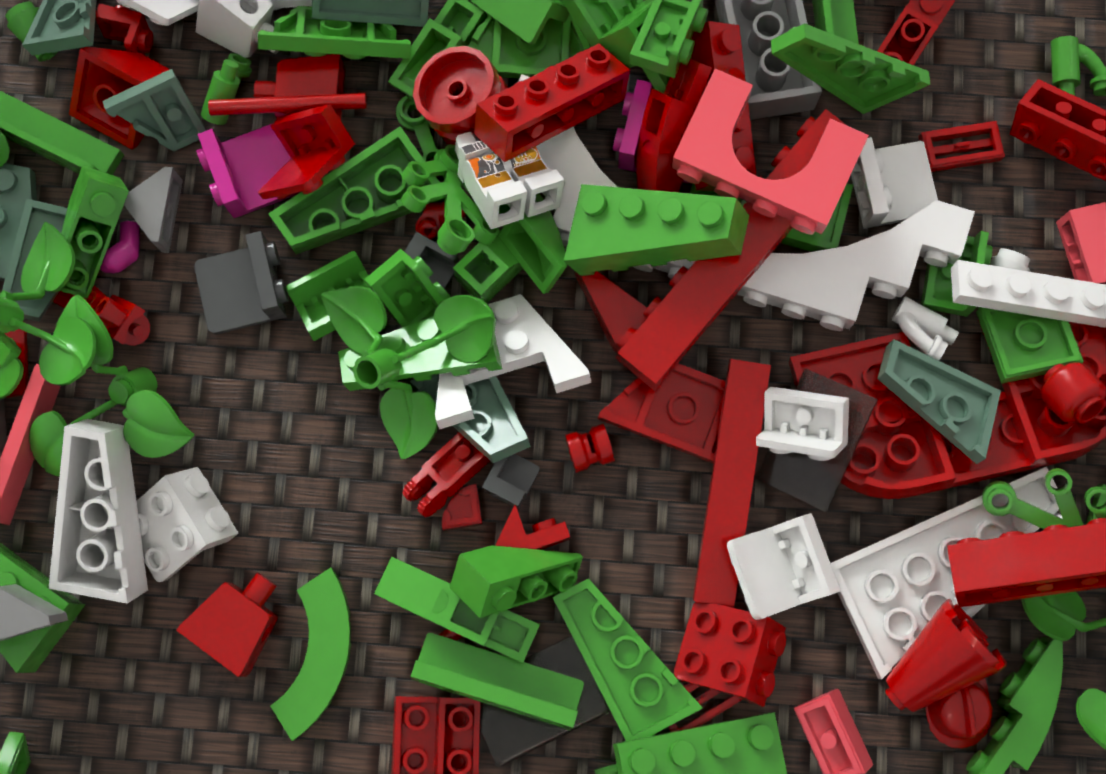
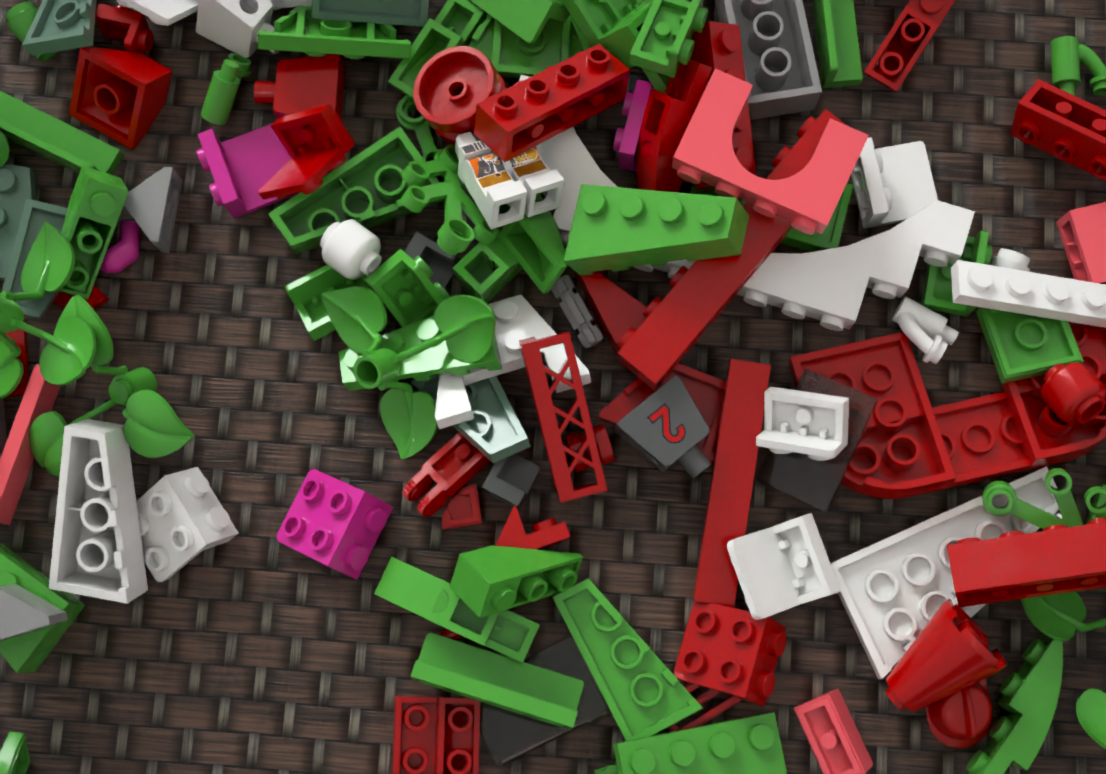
(121, 318): red hips -> none
(159, 110): sand green wing -> none
(233, 624): red torso -> none
(242, 286): dark grey bracket -> none
(286, 104): red bar -> none
(325, 657): bright green tile -> none
(334, 523): none -> dark pink bracket
(351, 249): none -> white head
(432, 220): red arm -> none
(547, 419): none -> red fence
(577, 312): none -> light grey axle
(667, 429): none -> dark grey torso
(848, 69): bright green wing -> none
(943, 396): sand green wing -> none
(994, 142): red tile -> none

